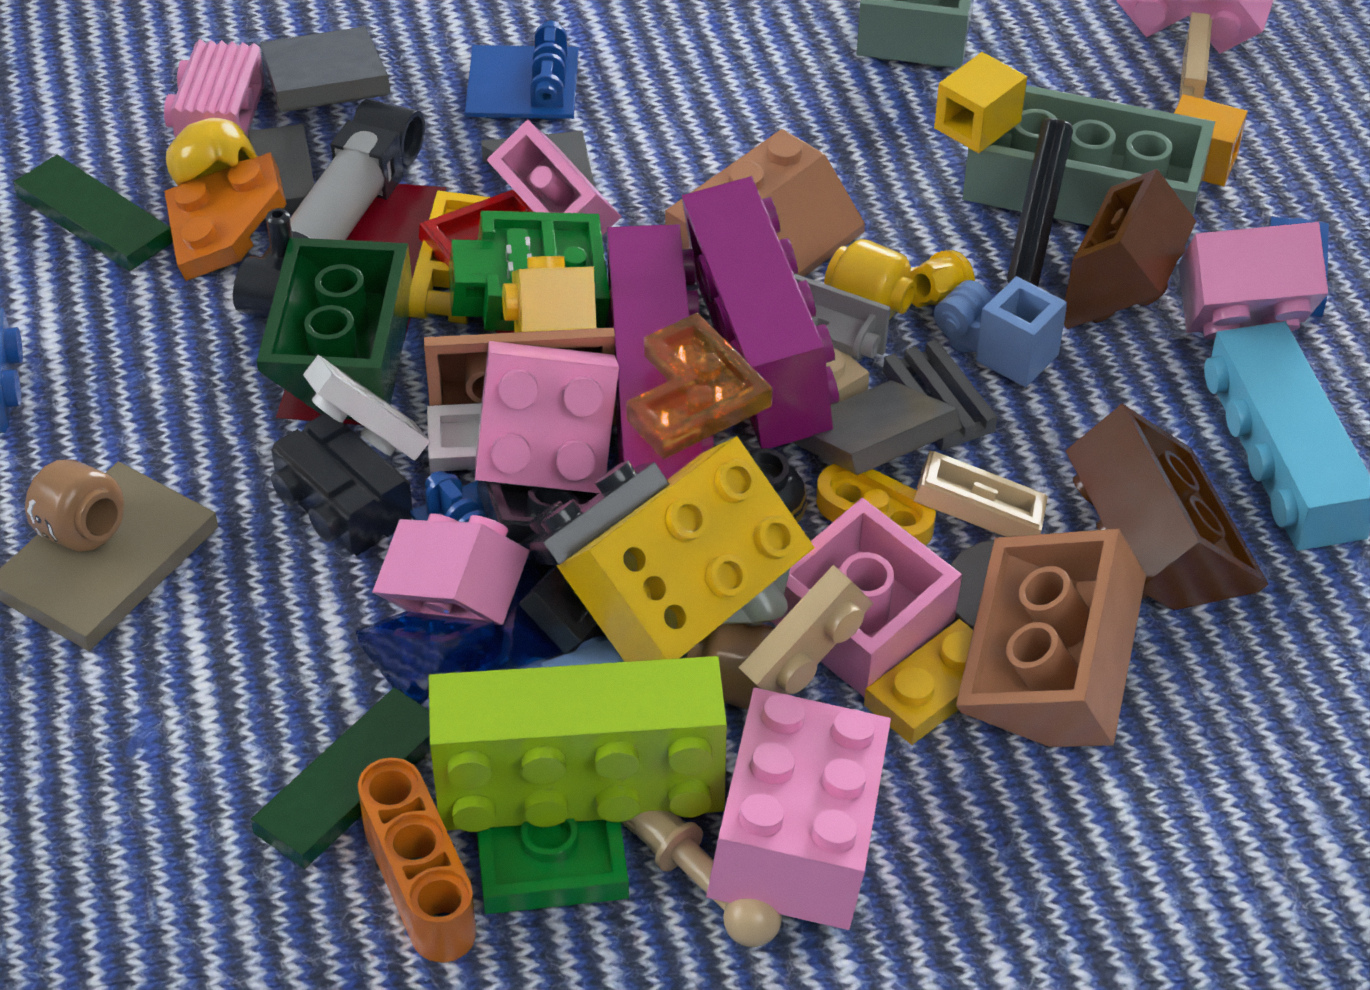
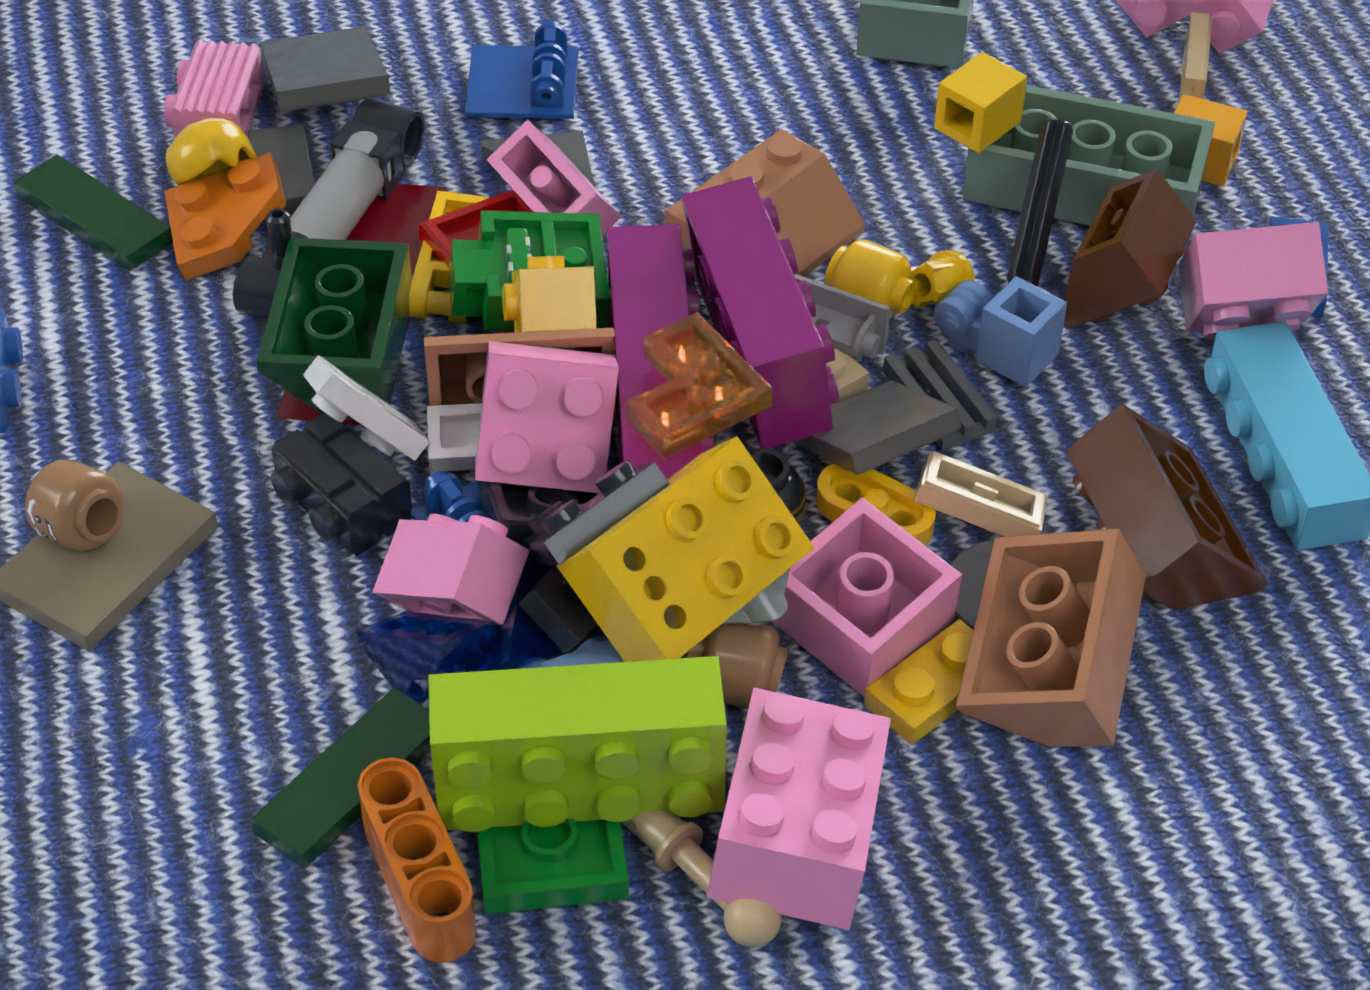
(819, 621): tan plate -> none

